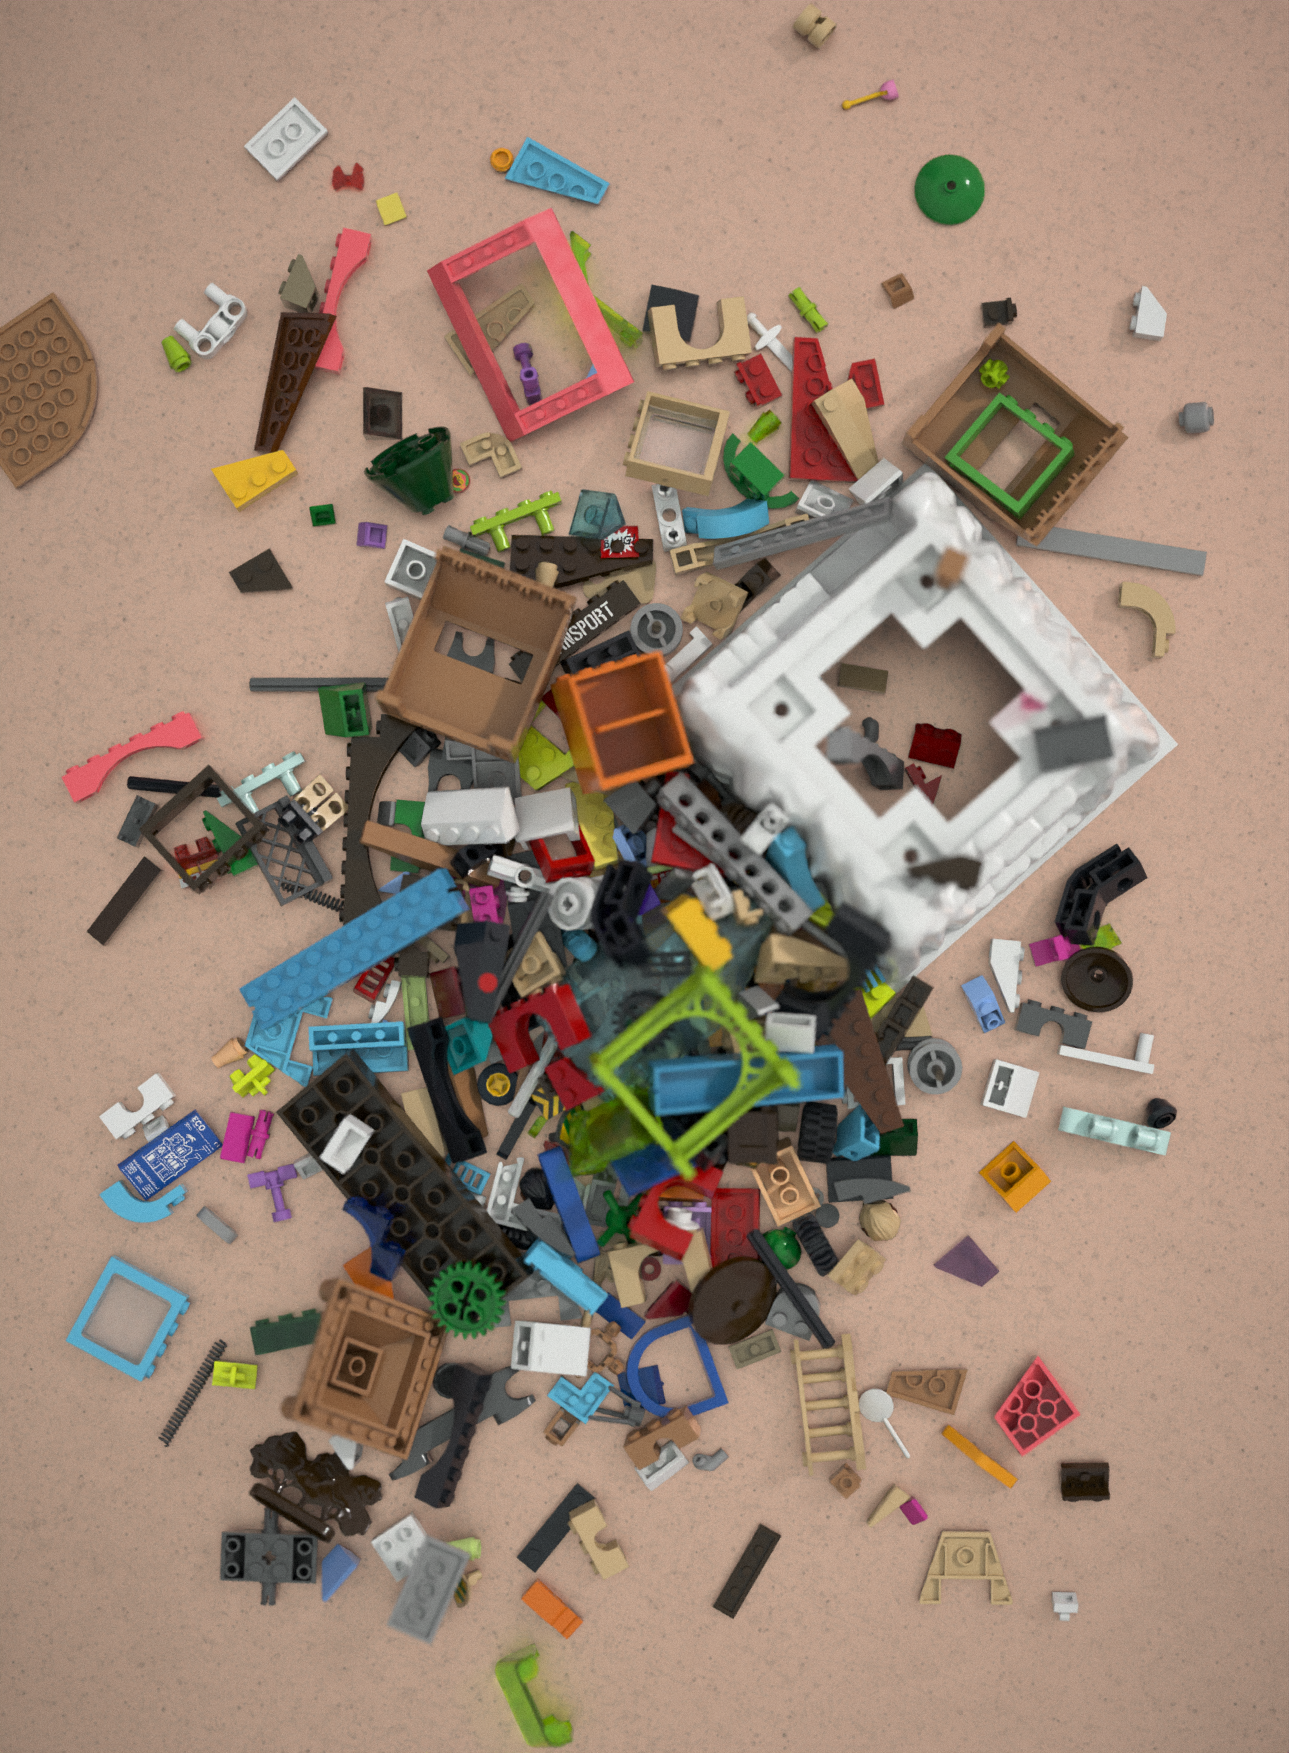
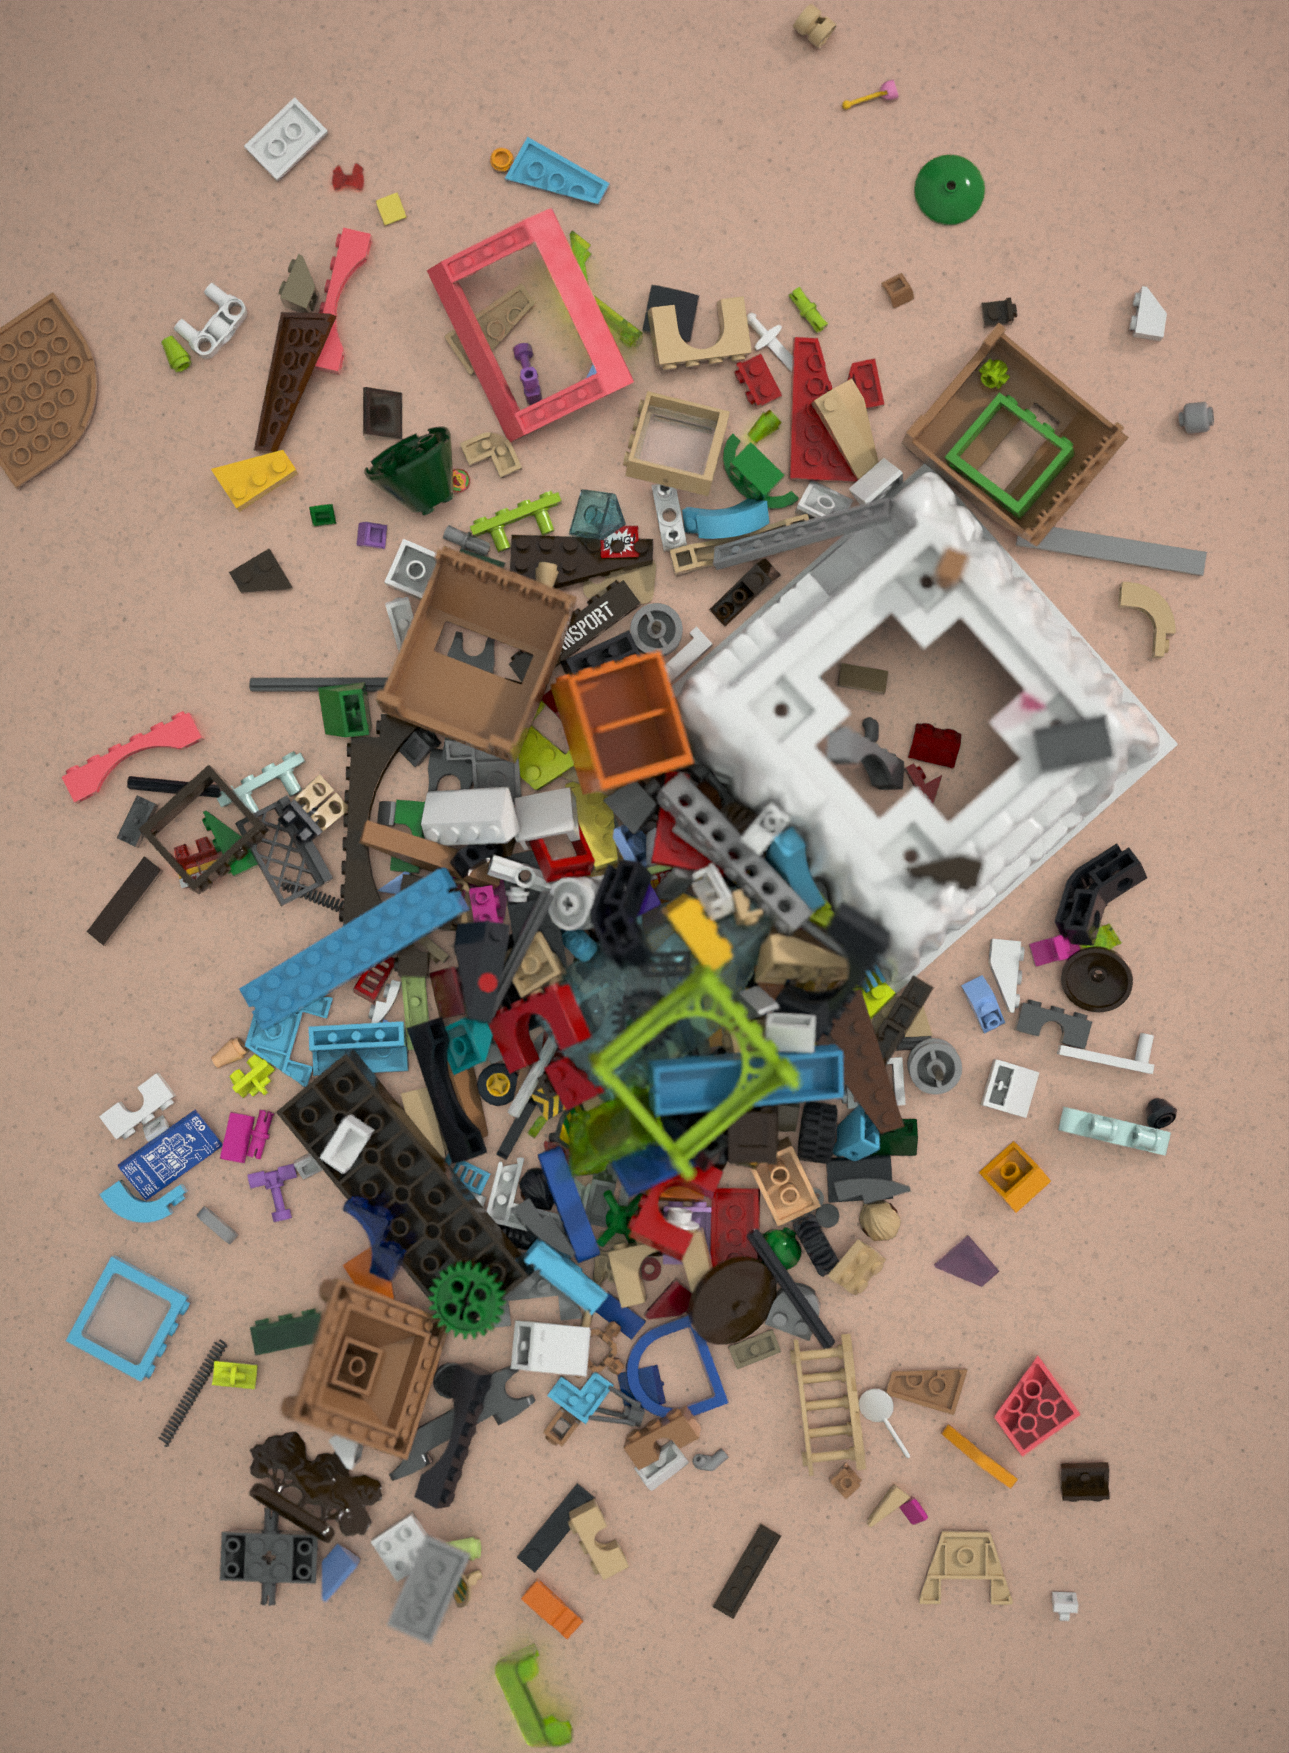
(715, 604): tan panel -> none

